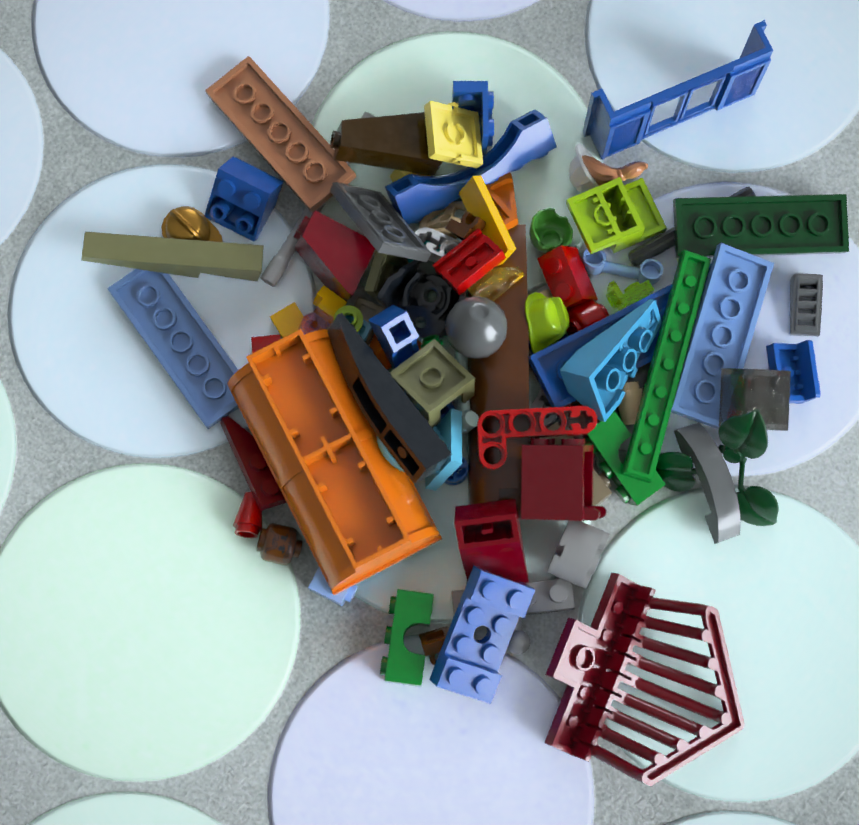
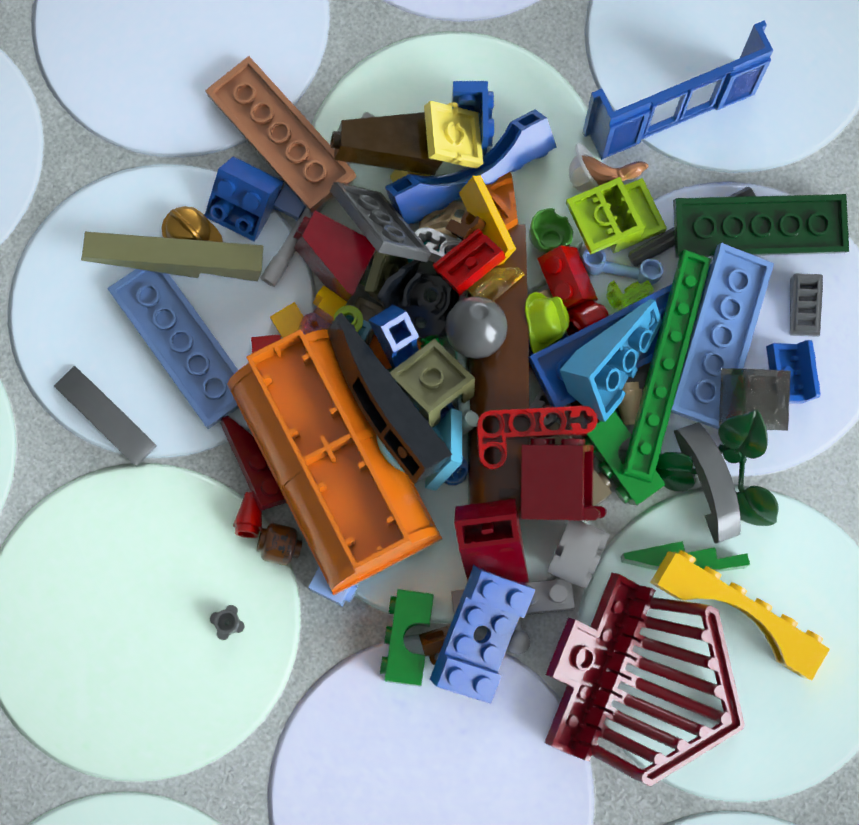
(105, 416): none -> dark grey slope
(230, 614): none -> dark grey plate
(289, 203): none -> medium blue tile
(653, 557): none -> green slope
(791, 647): none -> yellow arch

